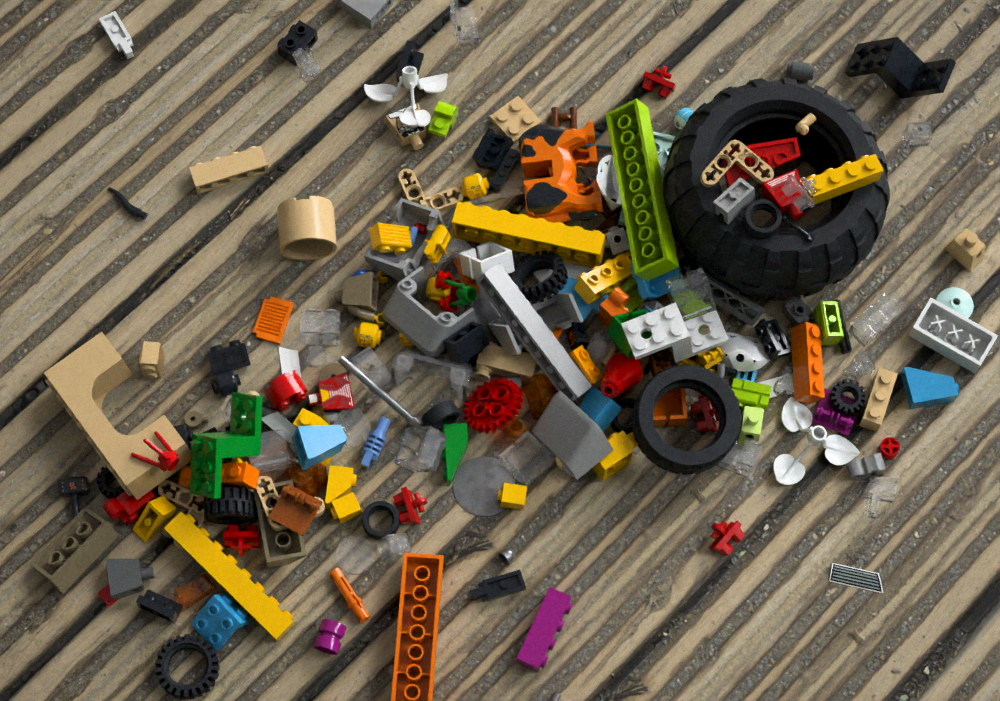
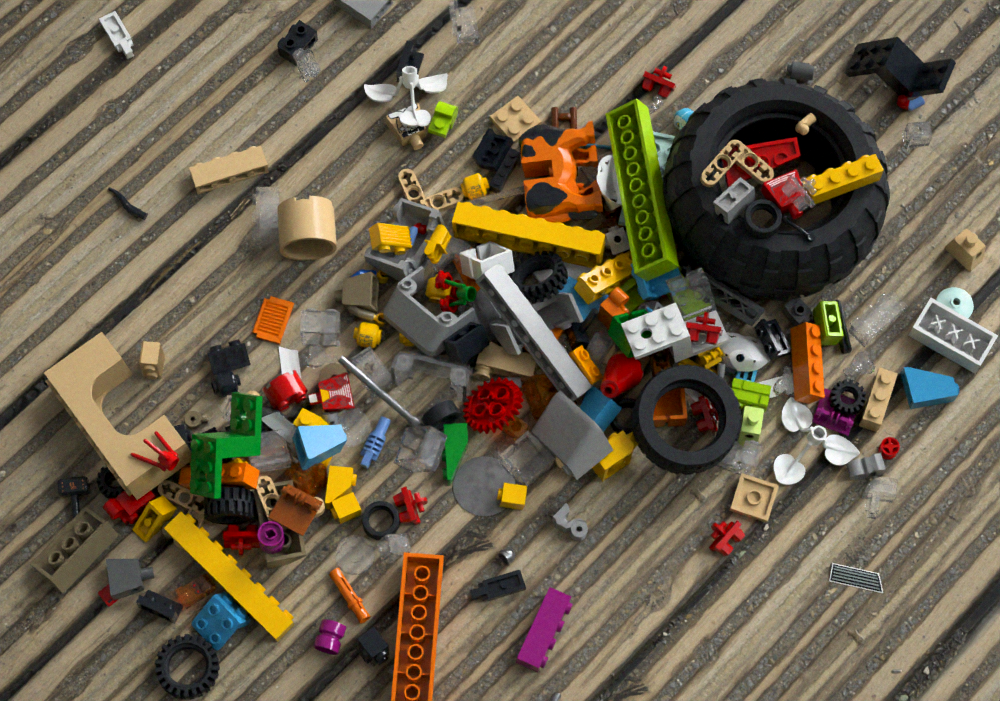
(265, 216): none -> clear brick
(271, 537): none -> magenta wheel
(373, 647): none -> black brick
(577, 527): none -> light grey leg
(657, 104): none -> clear arm
(712, 332): none -> red hips
(754, 498): none -> tan plate
(904, 103): none -> arm

